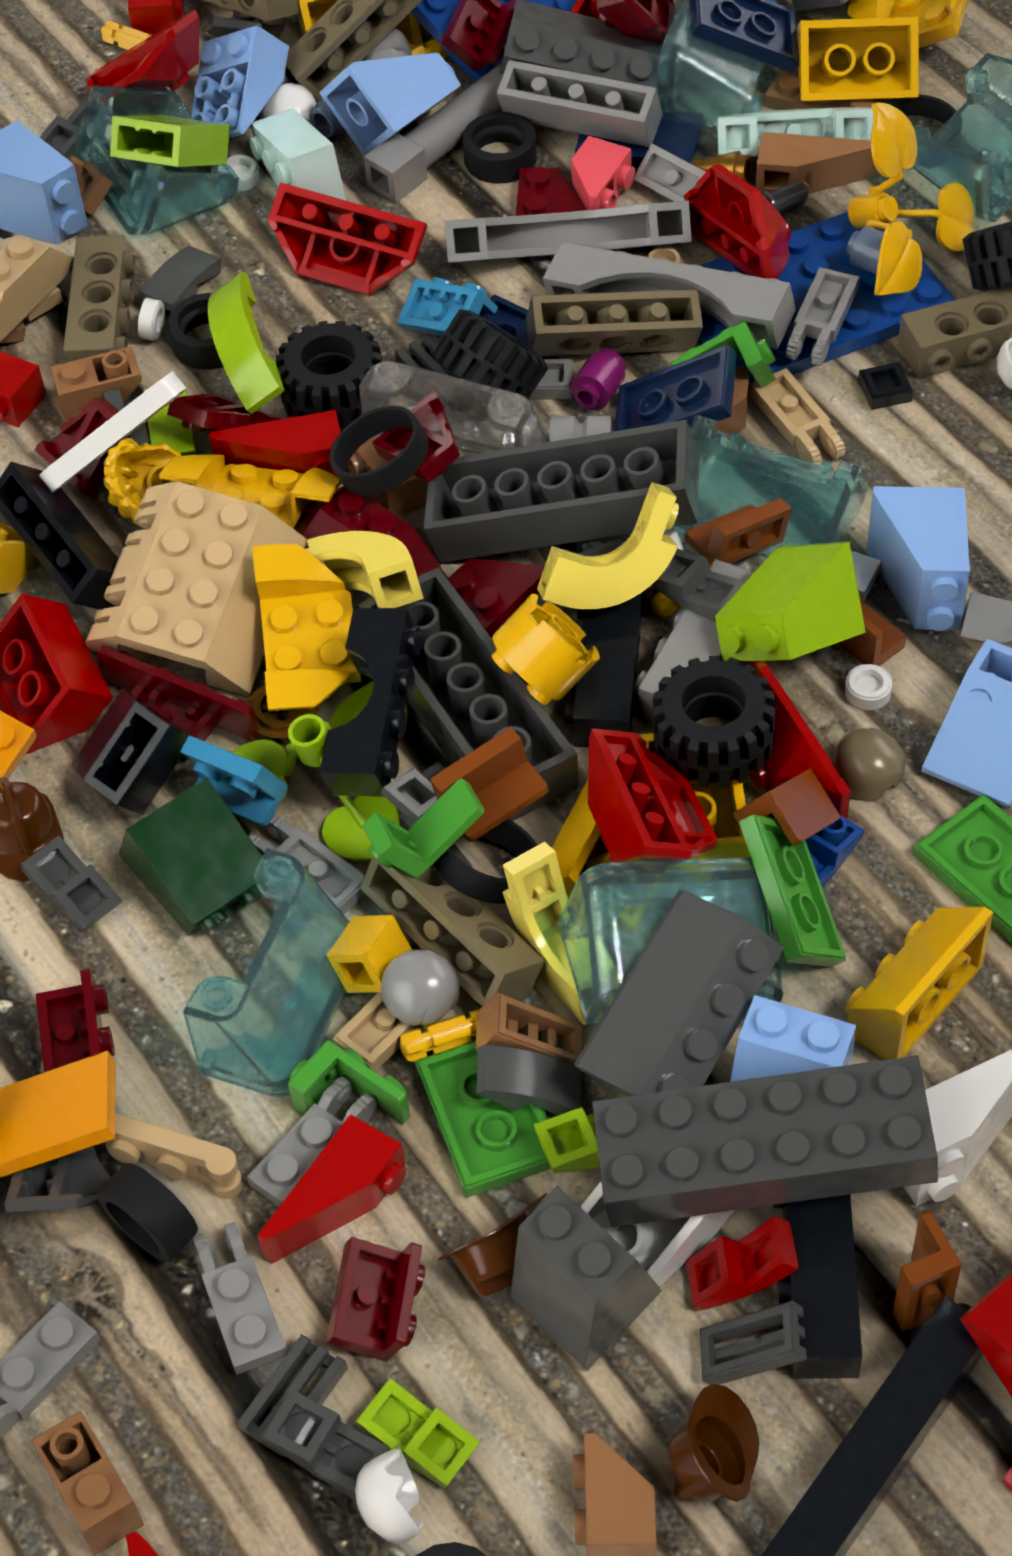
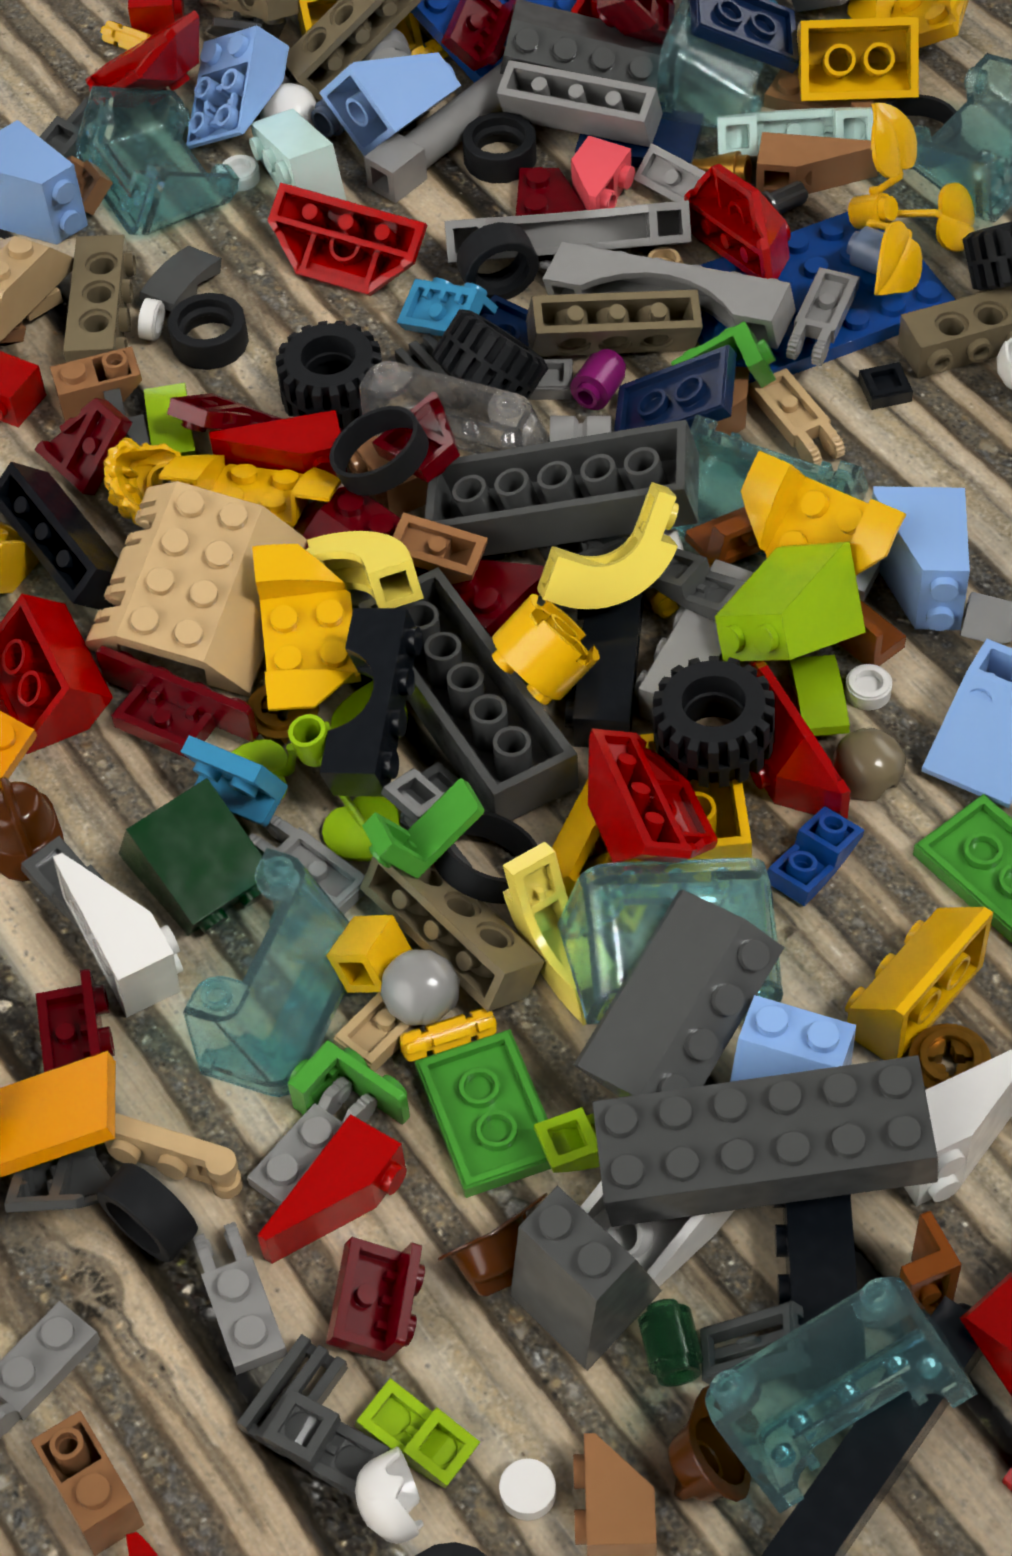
(112, 431): white beam -> none
(123, 936): none -> white slope
(130, 753): black slope -> none
(169, 140): lime brick -> none
(239, 344): lime slope -> none
(441, 546): none -> medium nougat slope
(493, 240): none -> black tyre
(499, 778): dark orange panel -> none
(503, 1015): medium nougat slope -> none
(525, 1077): dark grey slope -> none
(527, 1489): none -> white tile
(671, 1342): none -> clear green brick
(737, 1269): red slope -> none
(792, 894): bright green tile -> none
(797, 510): none -> yellow piece
(797, 805): dark orange panel -> none
(820, 694): none -> lime slope
(827, 1379): none -> clear light blue windscreen
(963, 1045): none -> pearl gold gear

